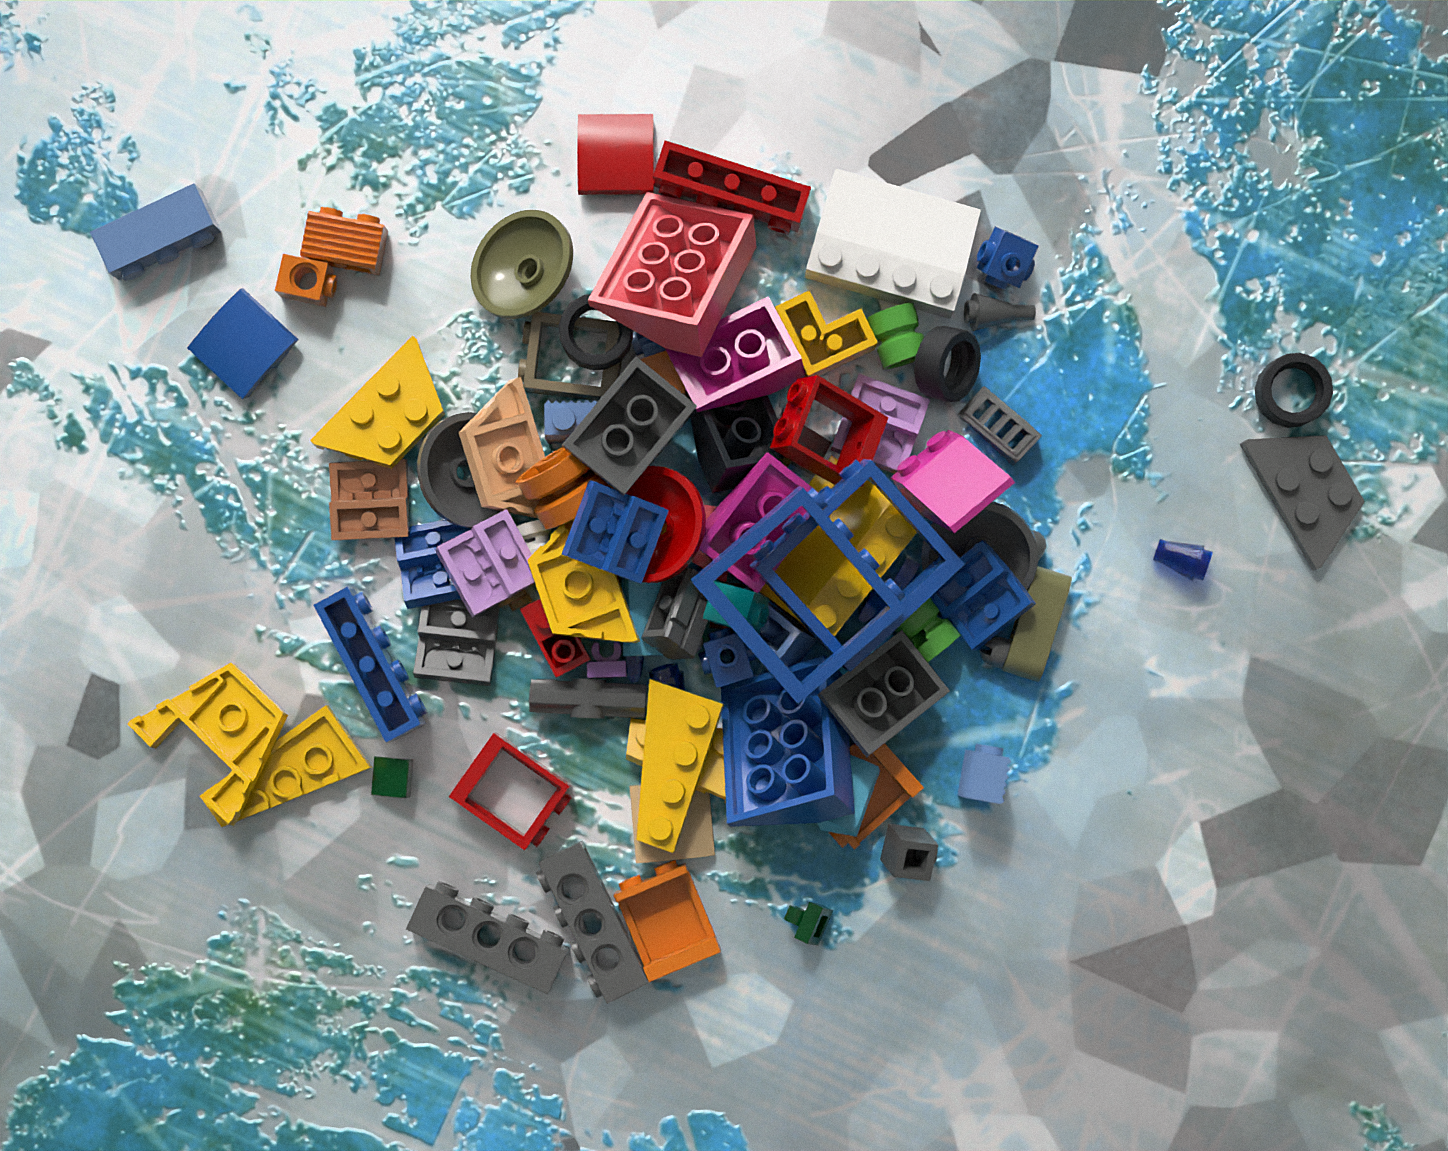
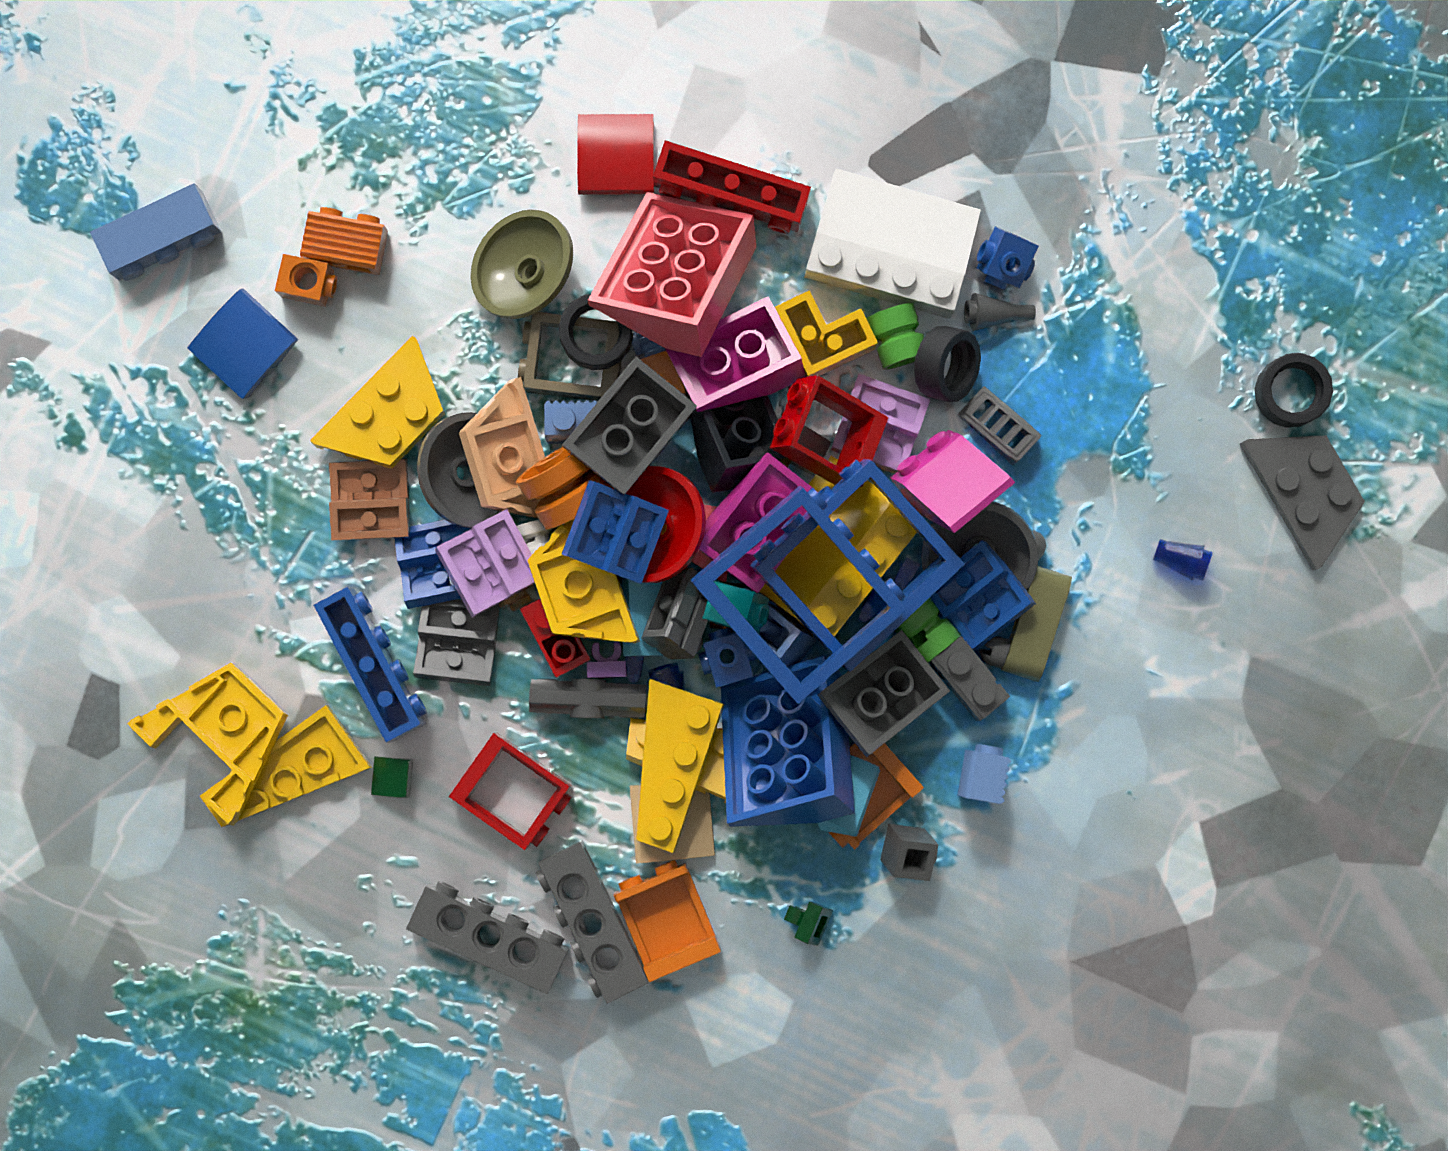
(969, 679): none -> dark grey brick

